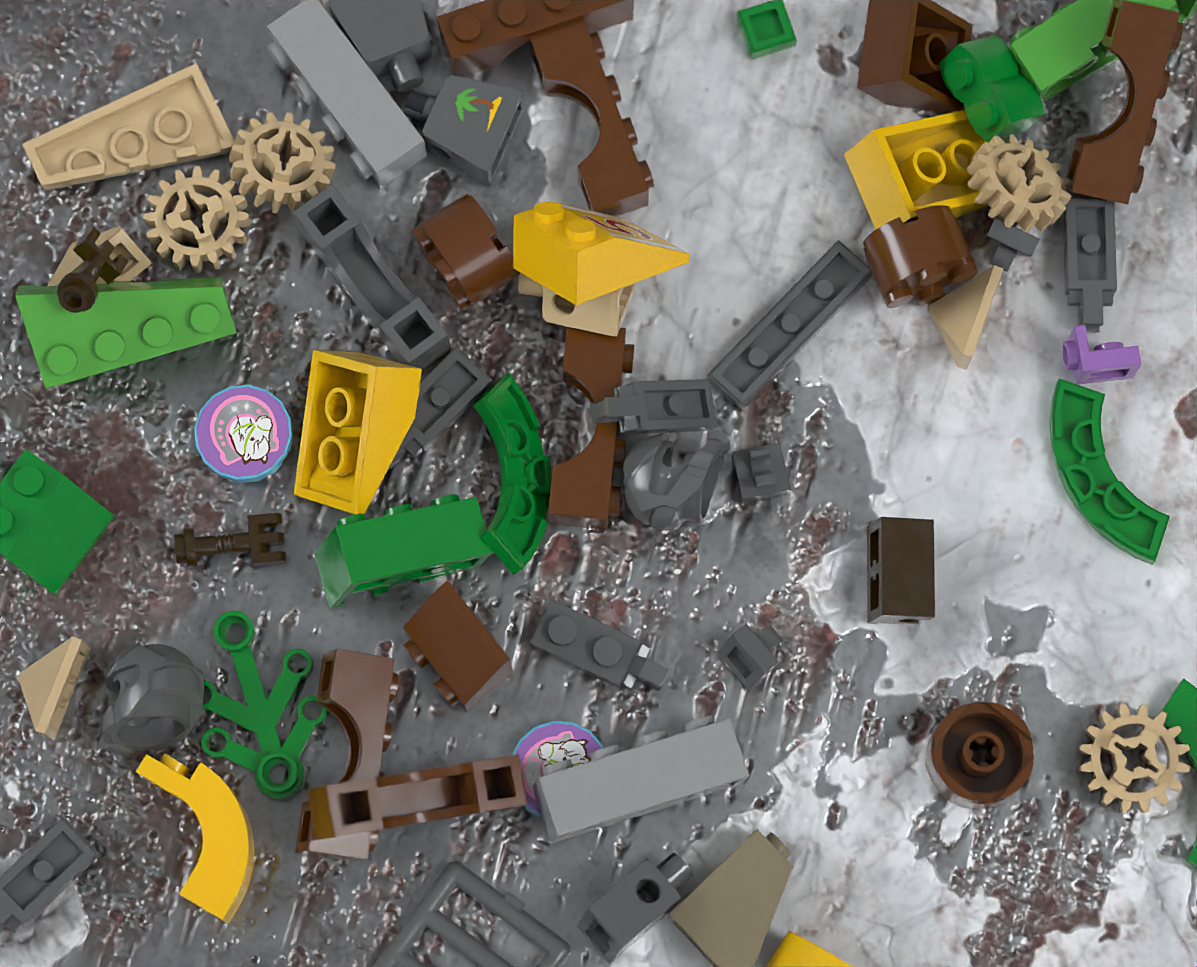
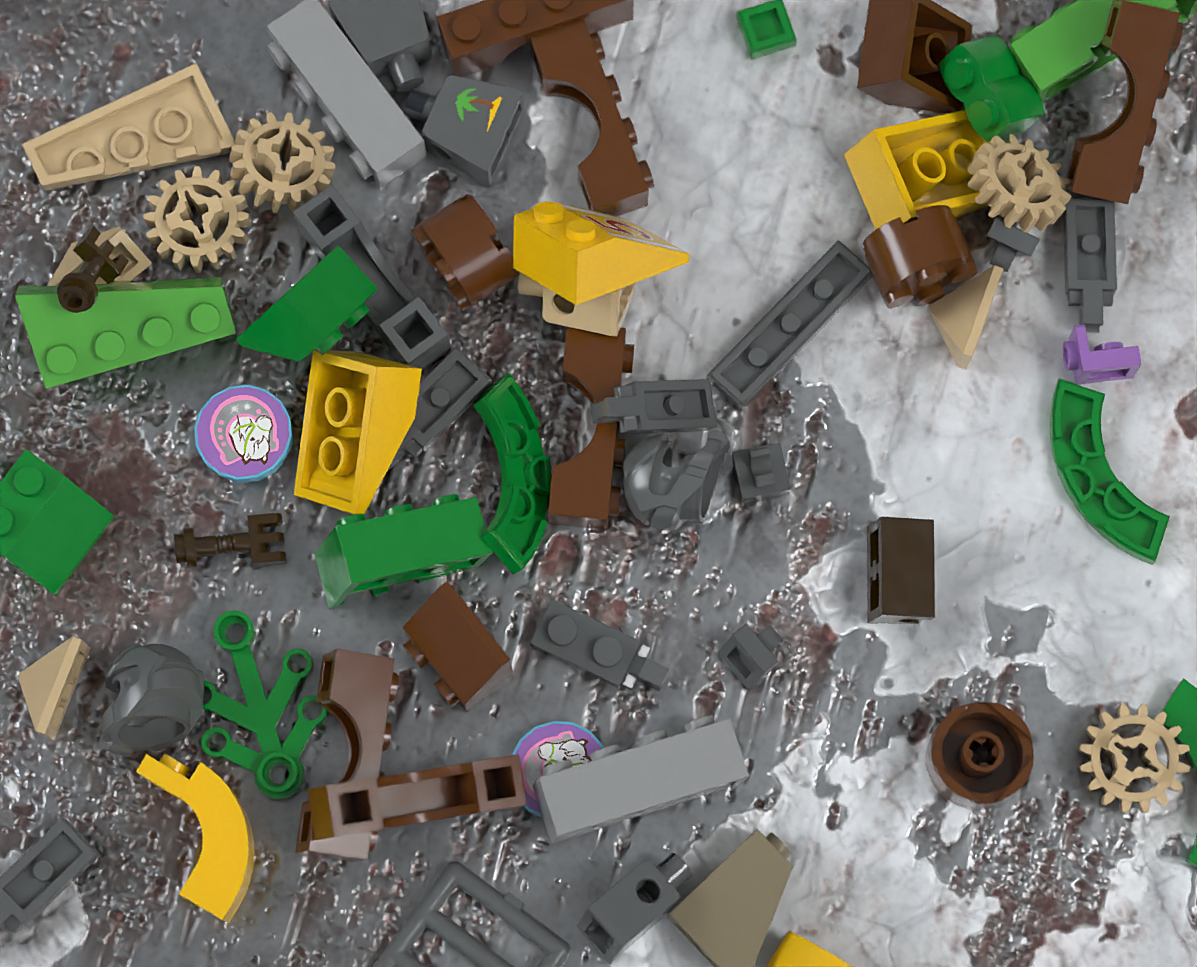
(313, 310): none -> green slope

